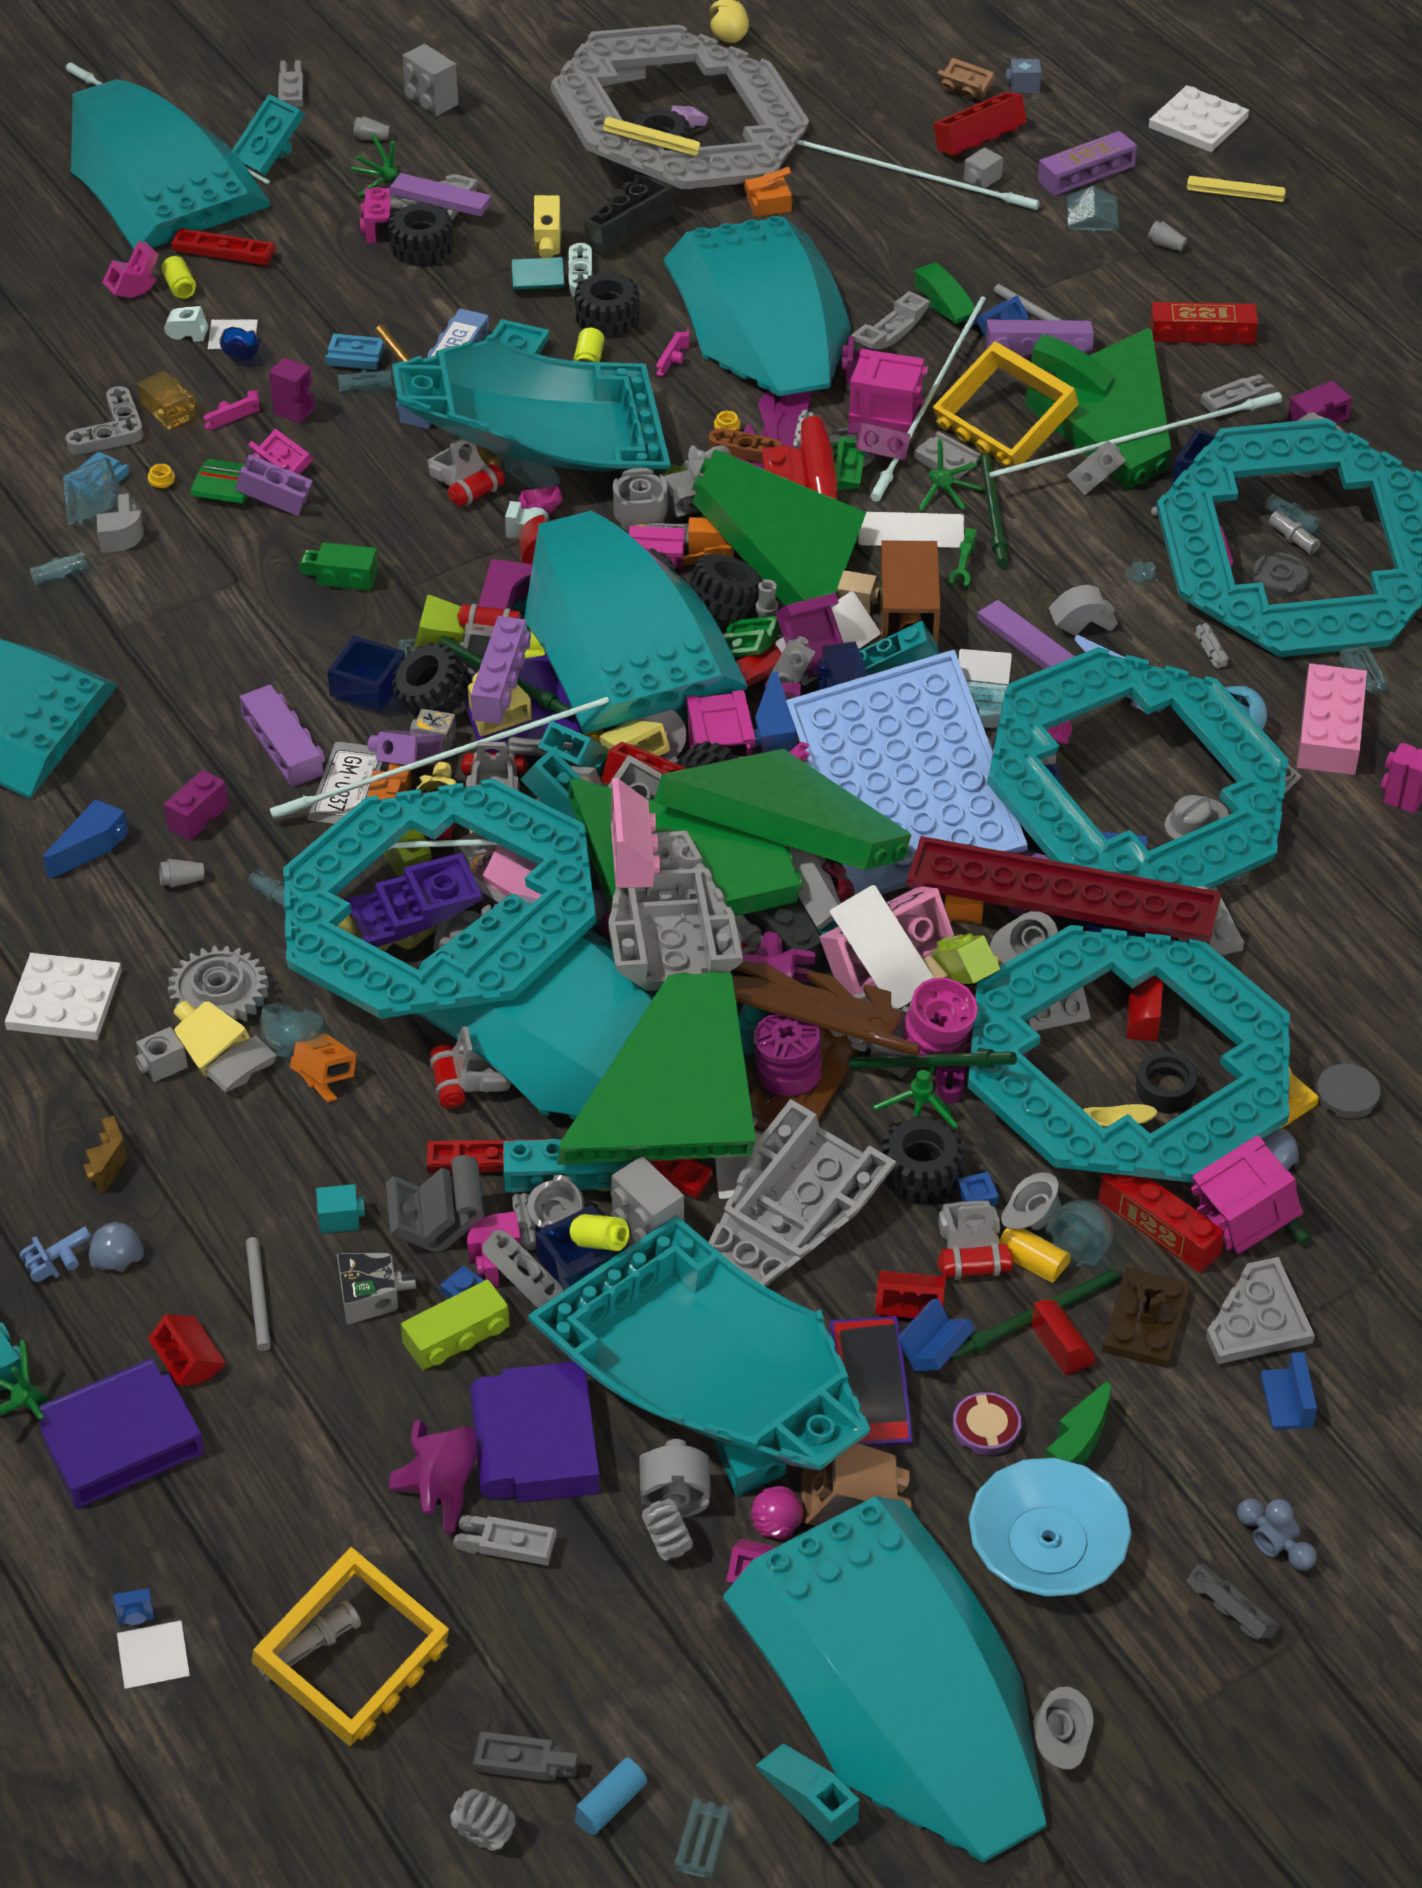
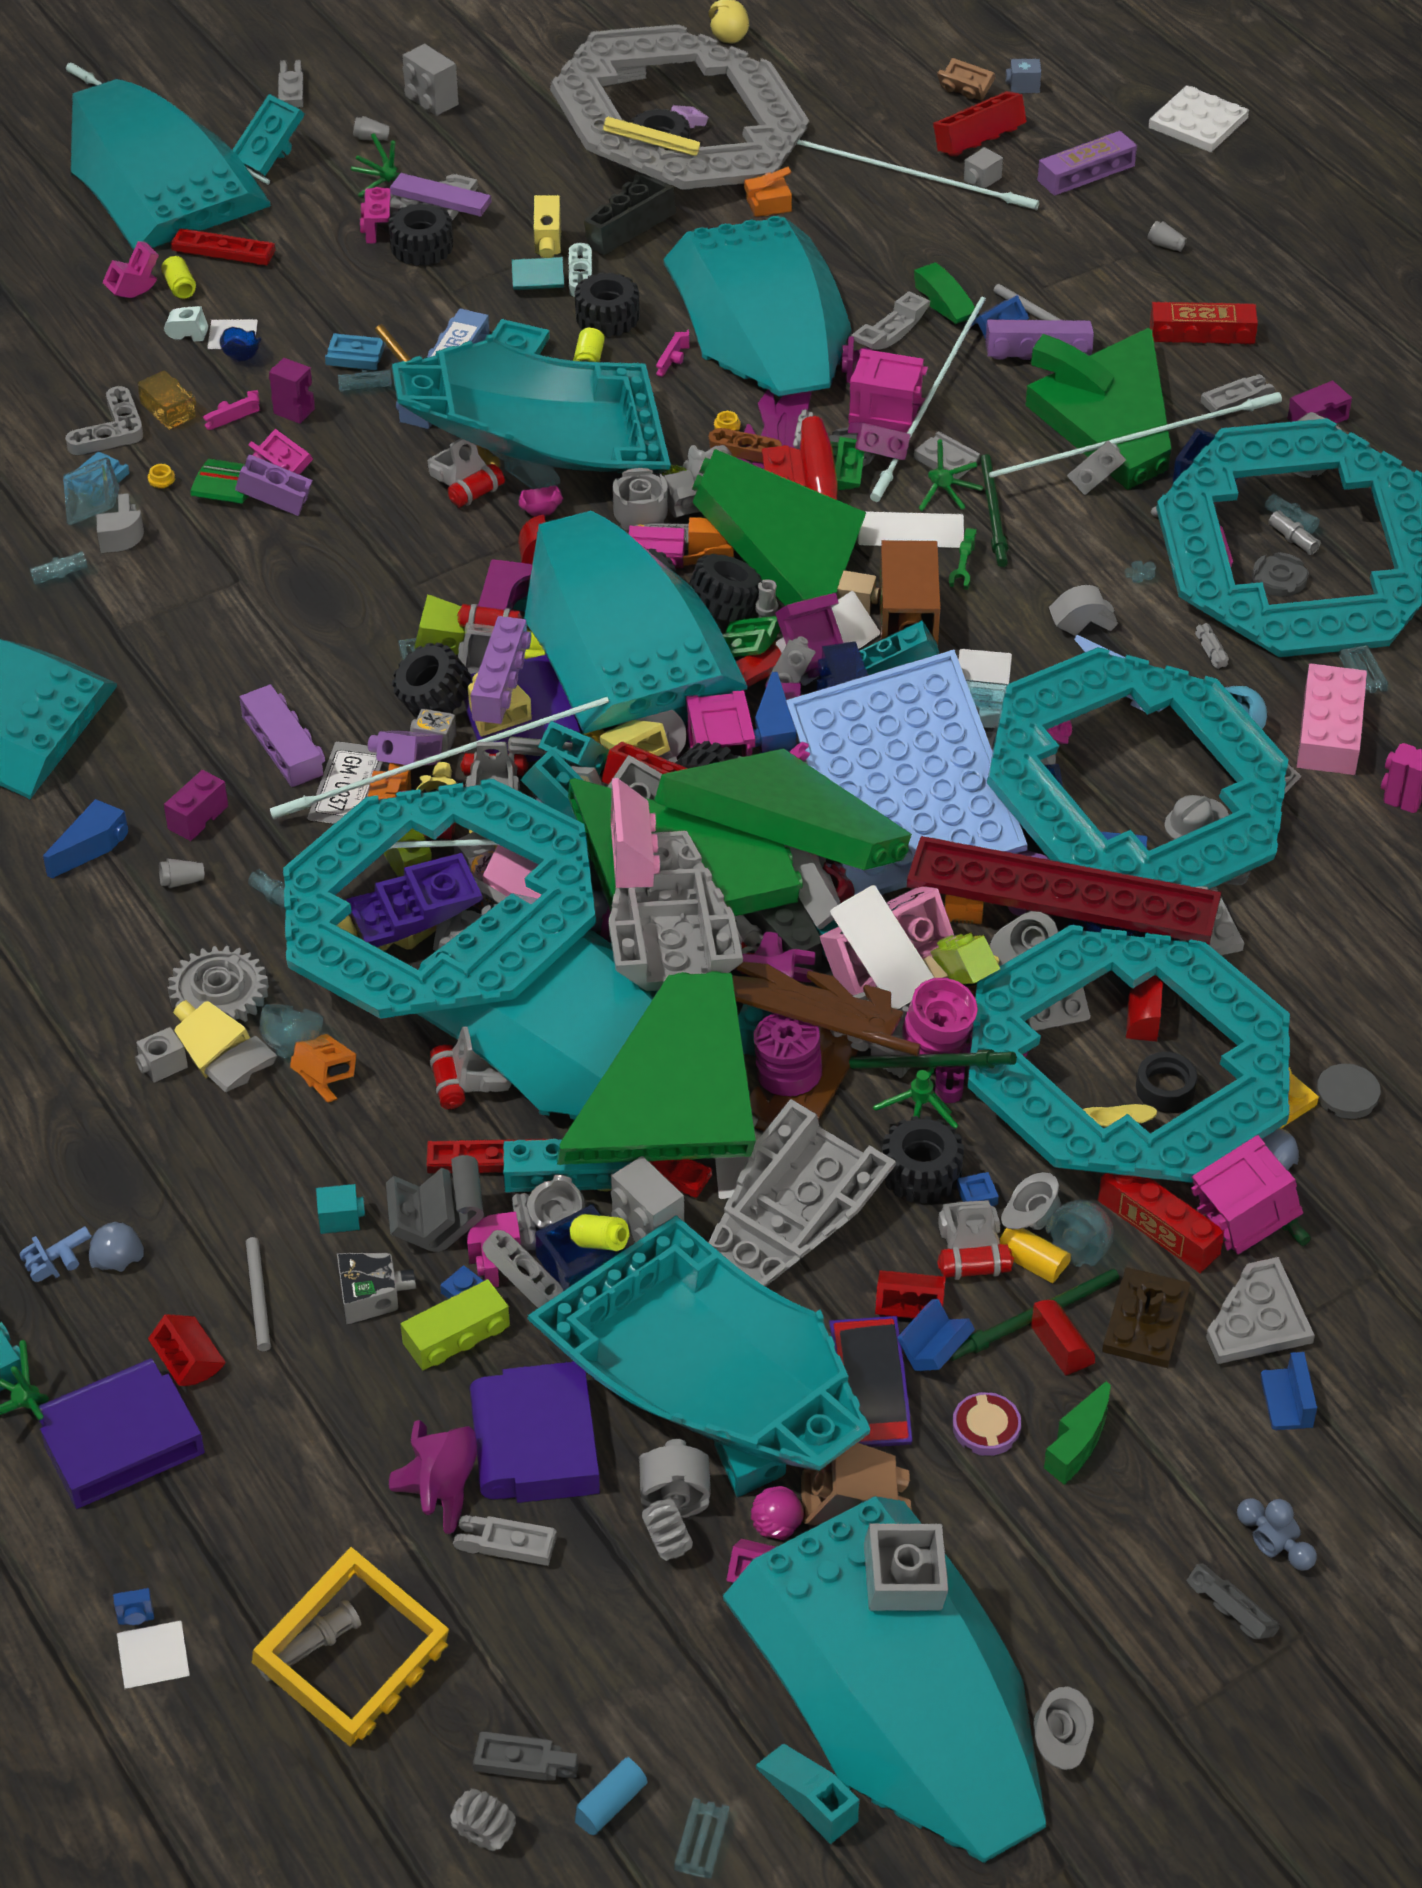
(63, 996): white plate -> none
(106, 1159): pearl gold slope -> none
(341, 565): green brick -> none
(364, 673): clear blue piece -> none
(517, 517): light aqua leg -> none
(546, 699): dark green bar -> none
(905, 1567): none -> light grey brick
(1022, 635): medium lavender tile -> none
(1025, 371): yellow window -> none
(1052, 1502): medium azure dish -> none
(1092, 210): clear light blue slope -> none
(1236, 189): light yellow axle -> none

